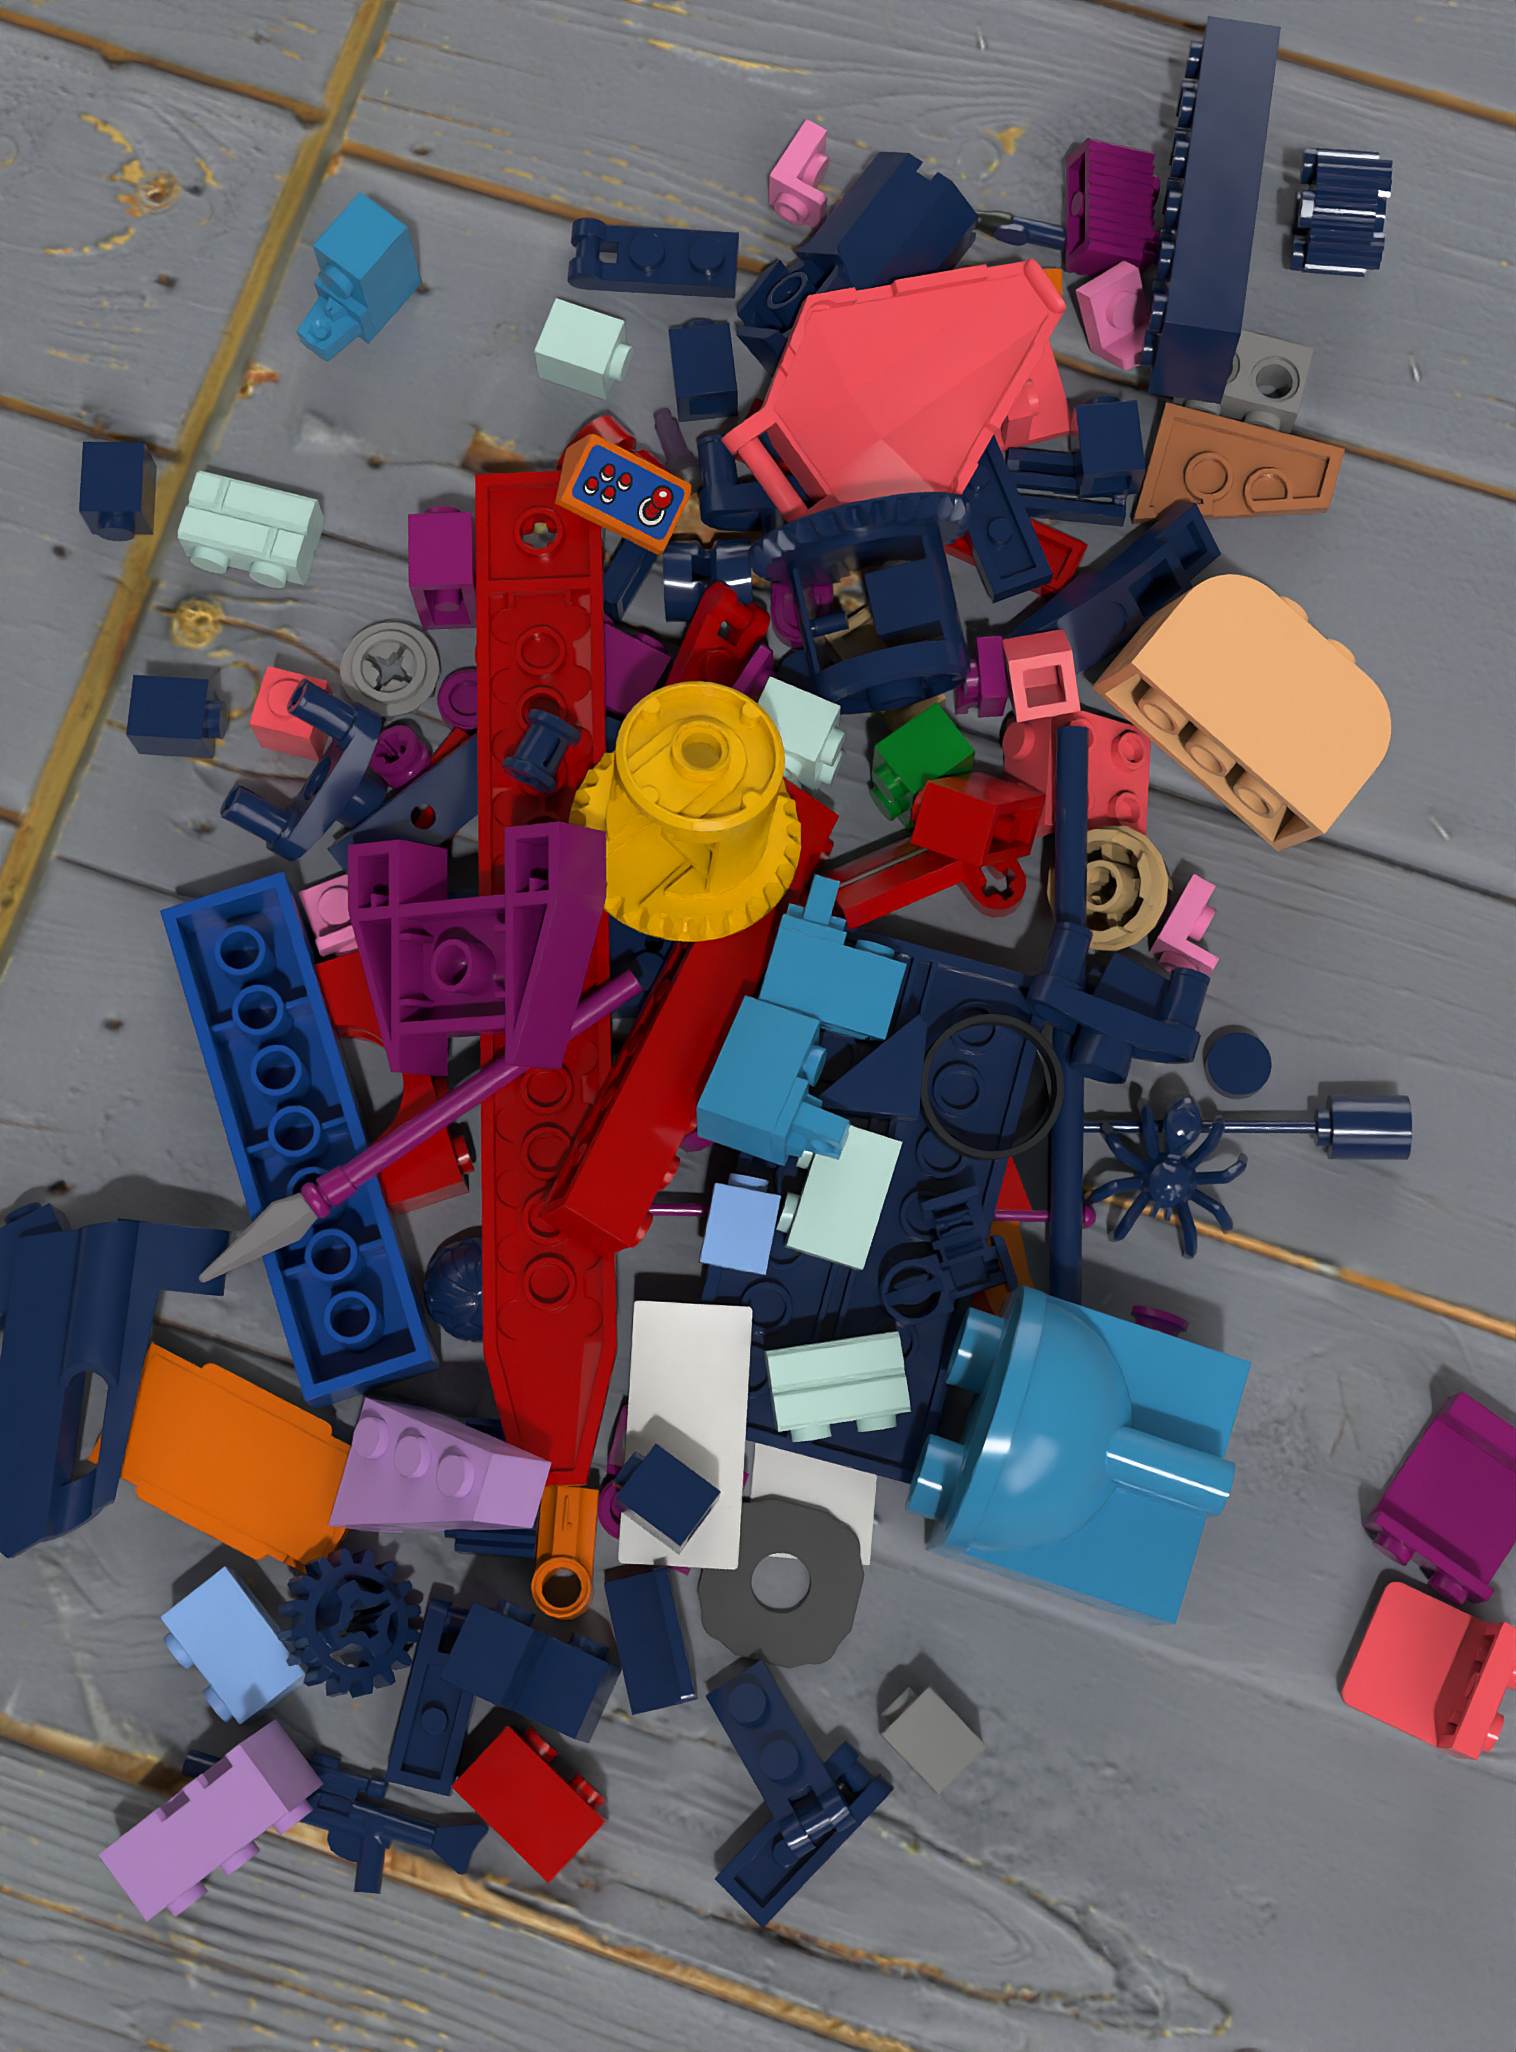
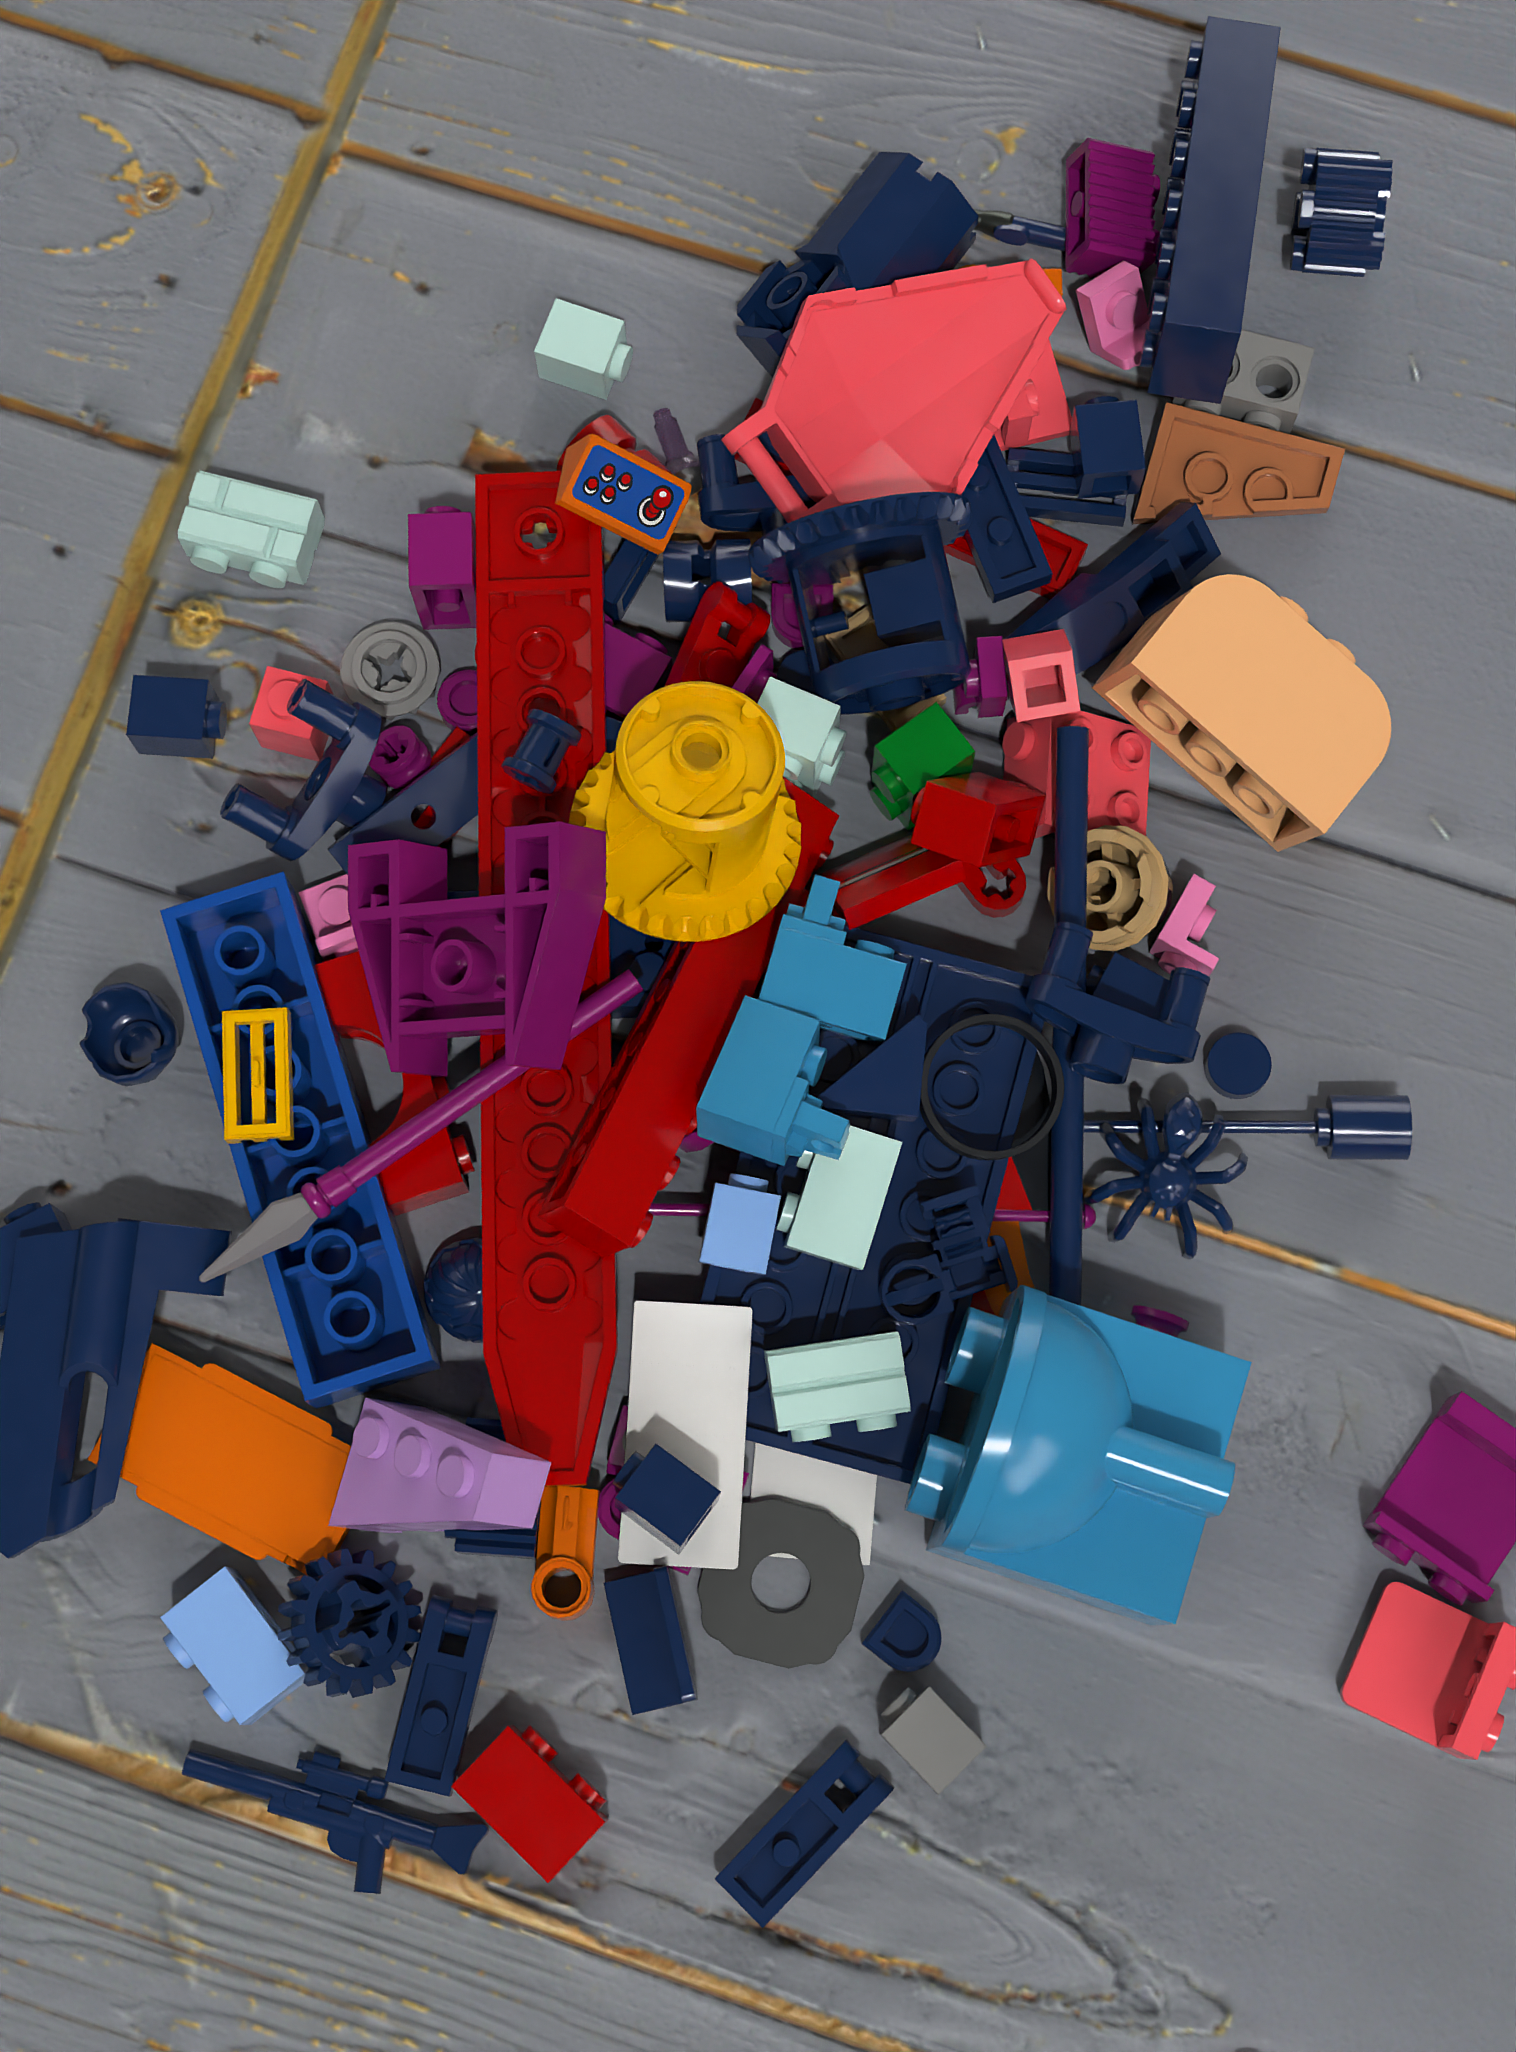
(118, 489): dark blue brick -> none
(128, 1034): none -> dark blue hair
(213, 1822): lavender wedge -> none
(259, 1129): none -> yellow tile
(362, 277): dark azure hinge -> none
(531, 1671): dark blue brick -> none
(654, 260): dark blue plate -> none
(703, 371): dark blue brick -> none
(779, 1757): dark blue plate -> none
(797, 177): bright pink bracket -> none
(905, 1636): none -> dark blue tile

